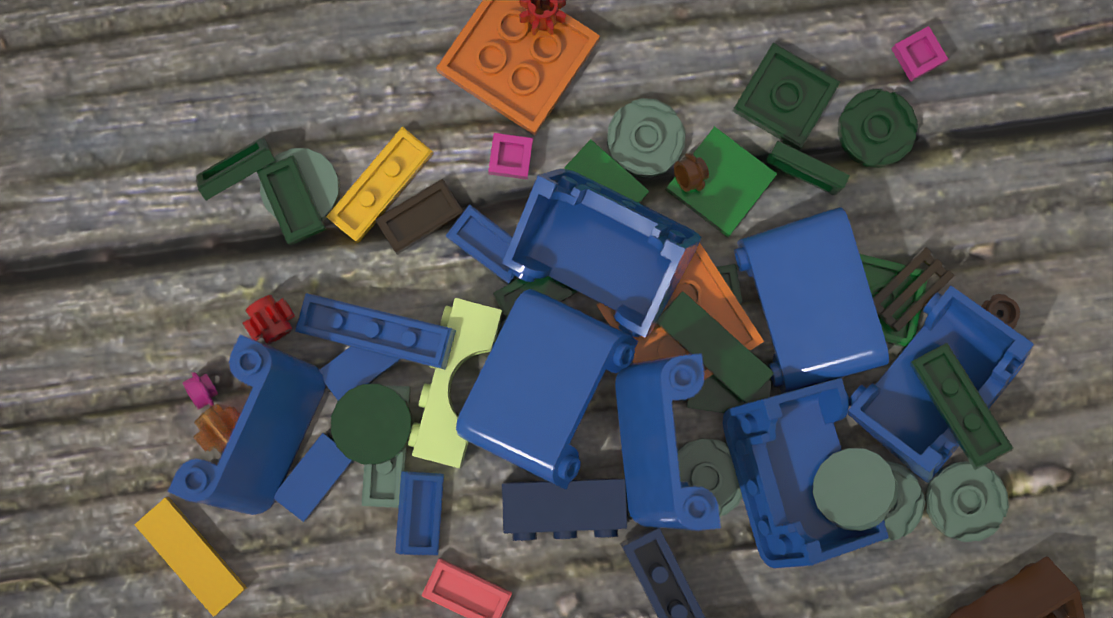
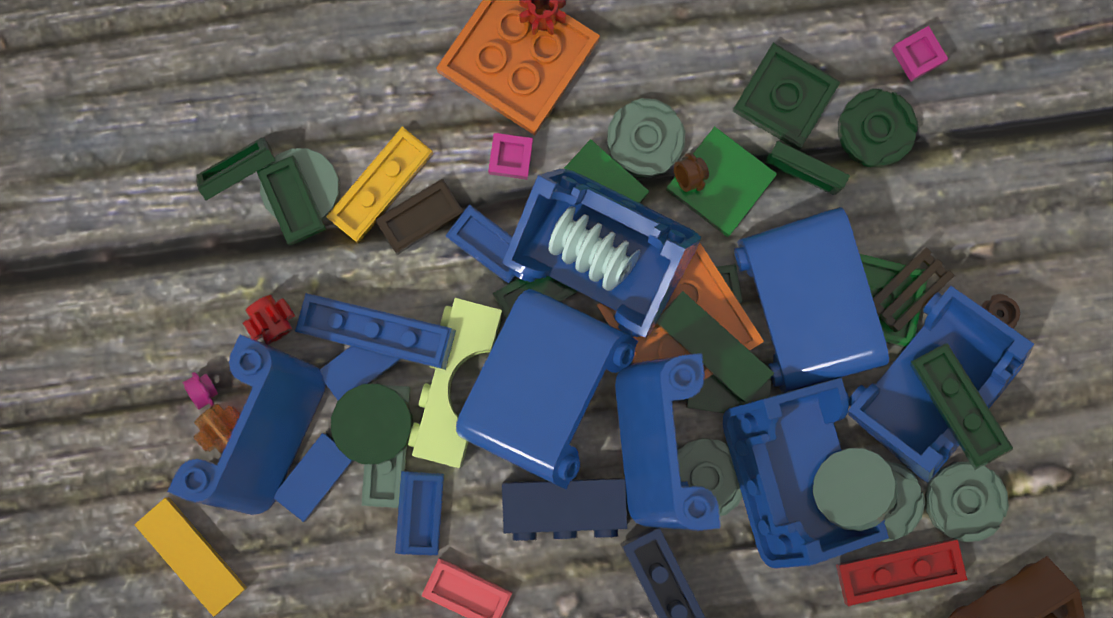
(591, 251): none -> light aqua piece
(901, 572): none -> red plate

